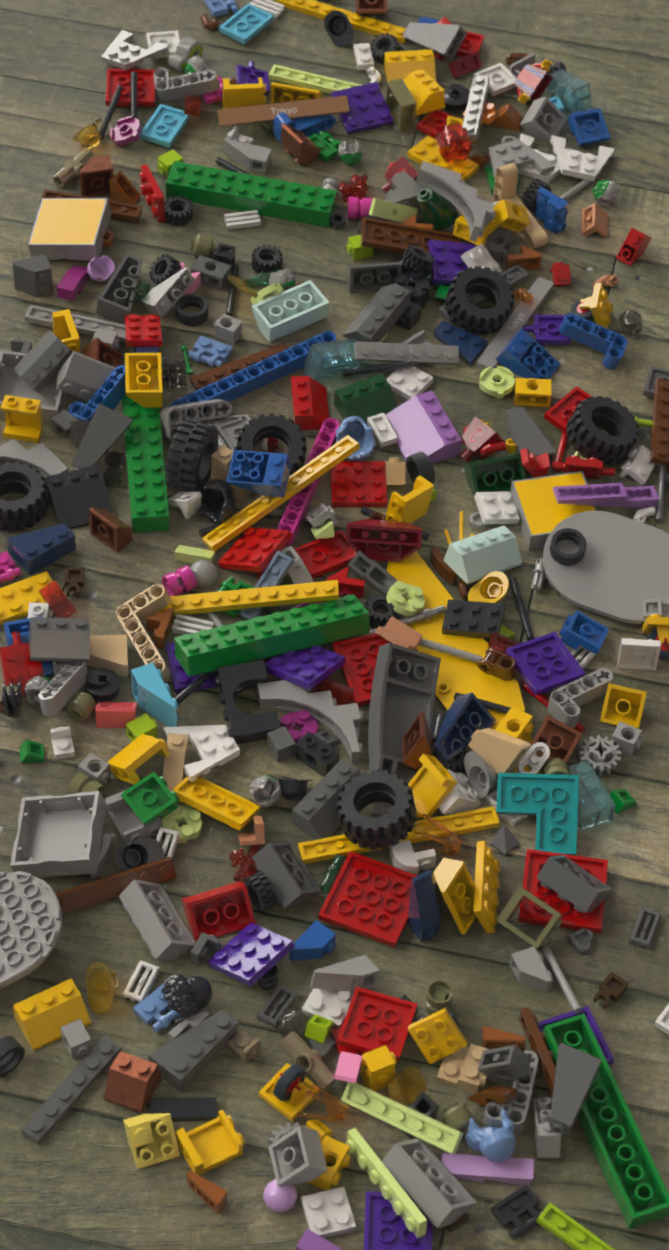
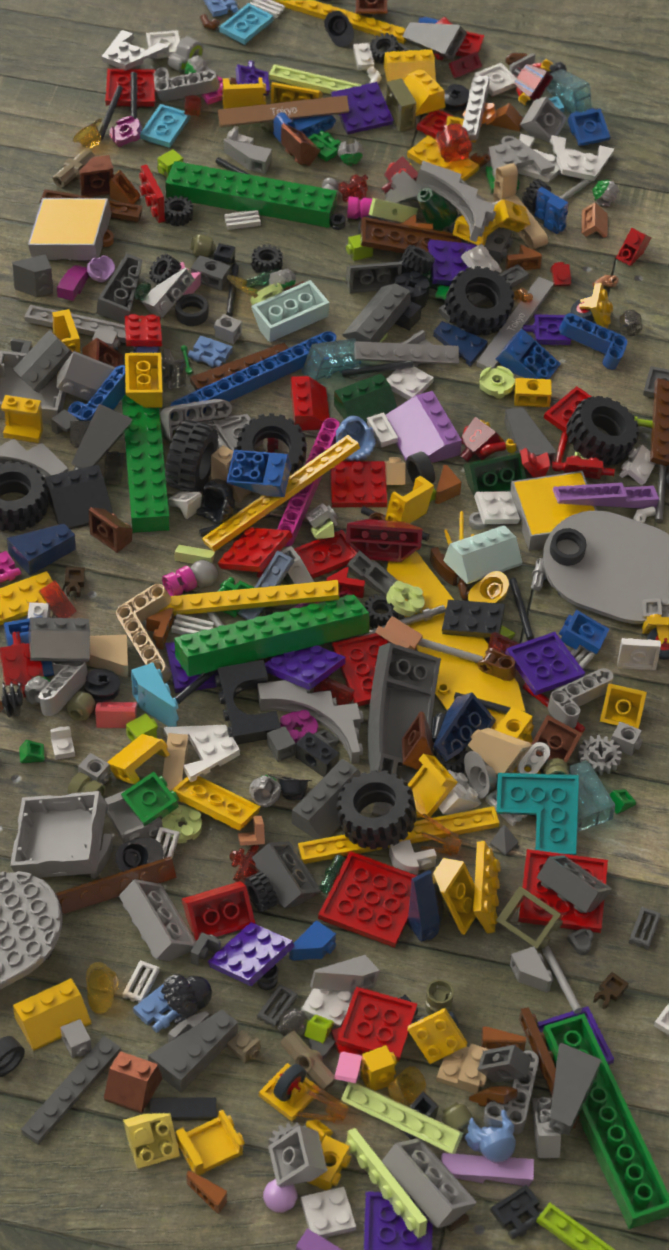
(448, 486): none -> dark orange slope

